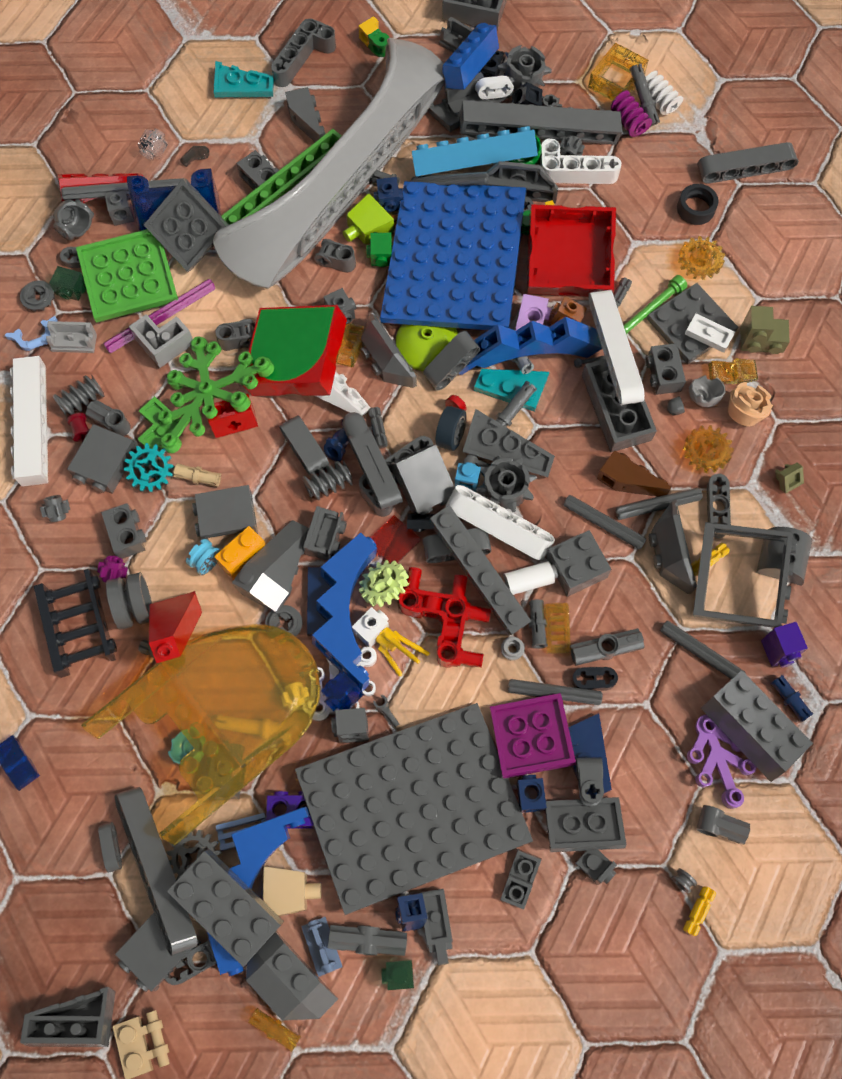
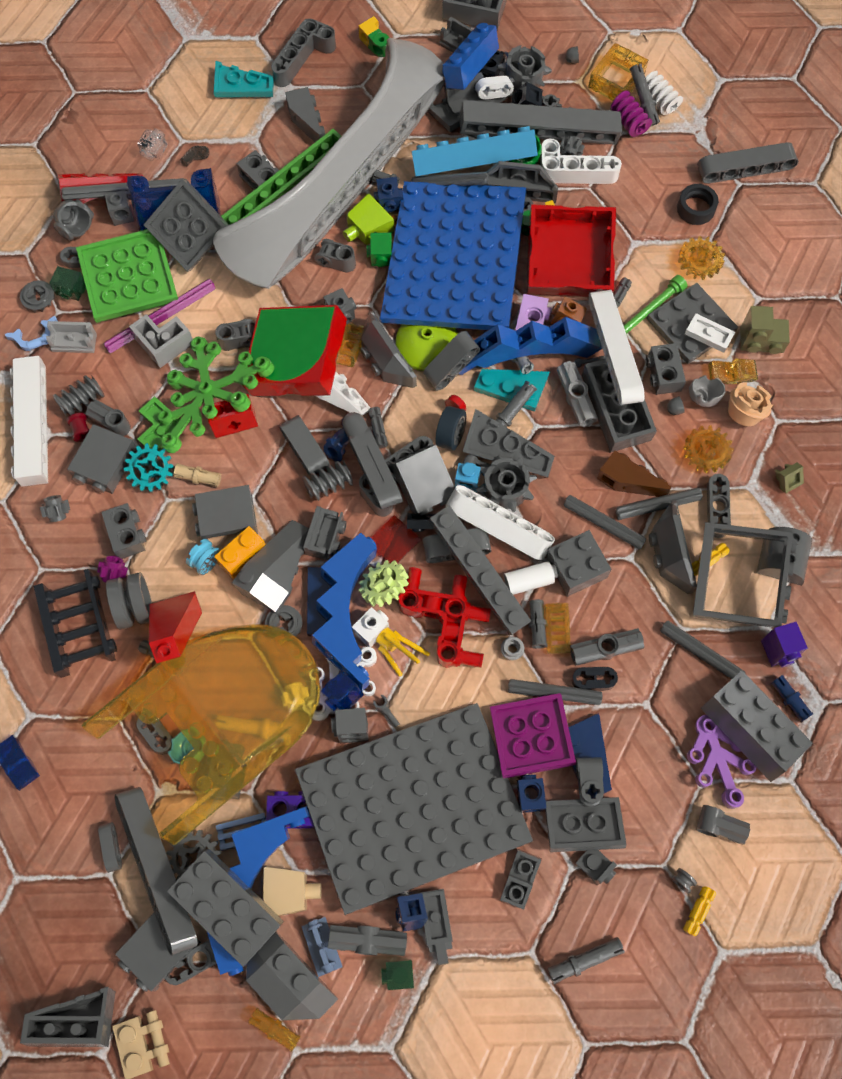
(151, 738): none -> dark grey beam
(572, 55): none -> dark grey hinge
(573, 383): none -> light grey piece
(576, 964): none -> dark grey pin

